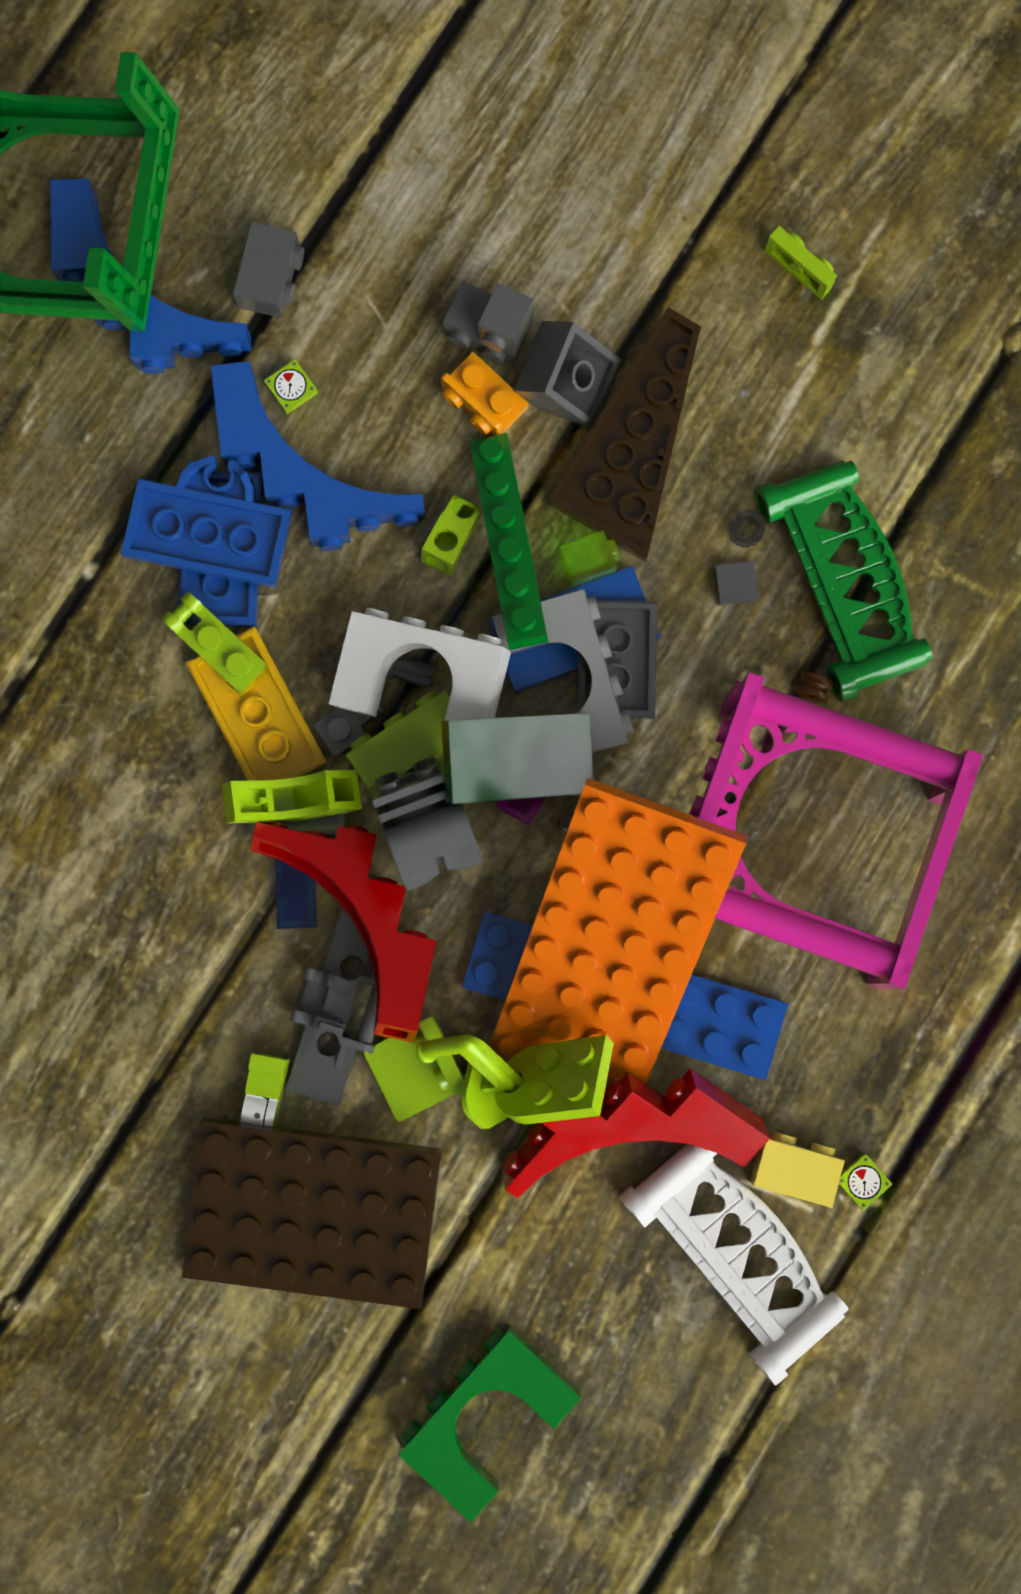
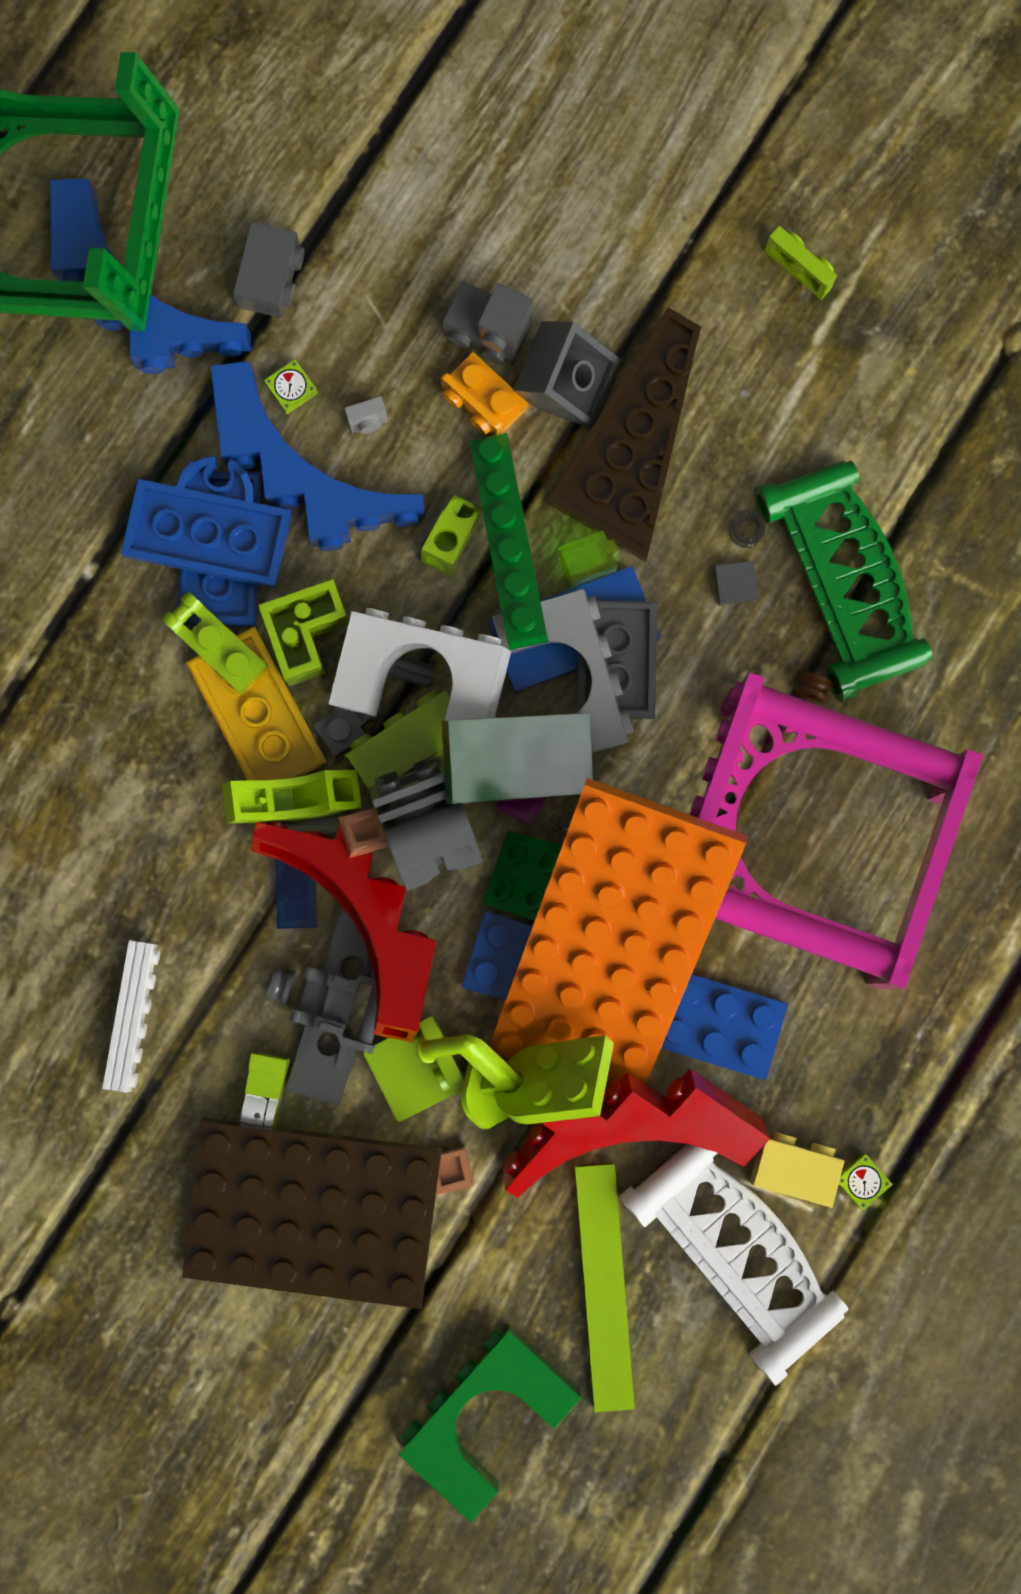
(130, 1017): none -> white piece
(281, 986): none -> dark grey bush
(295, 621): none -> lime brick
(362, 832): none -> nougat tile
(367, 415): none -> light grey plate
(454, 1170): none -> nougat tile
(521, 875): none -> green bracket
(604, 1288): none -> lime tile

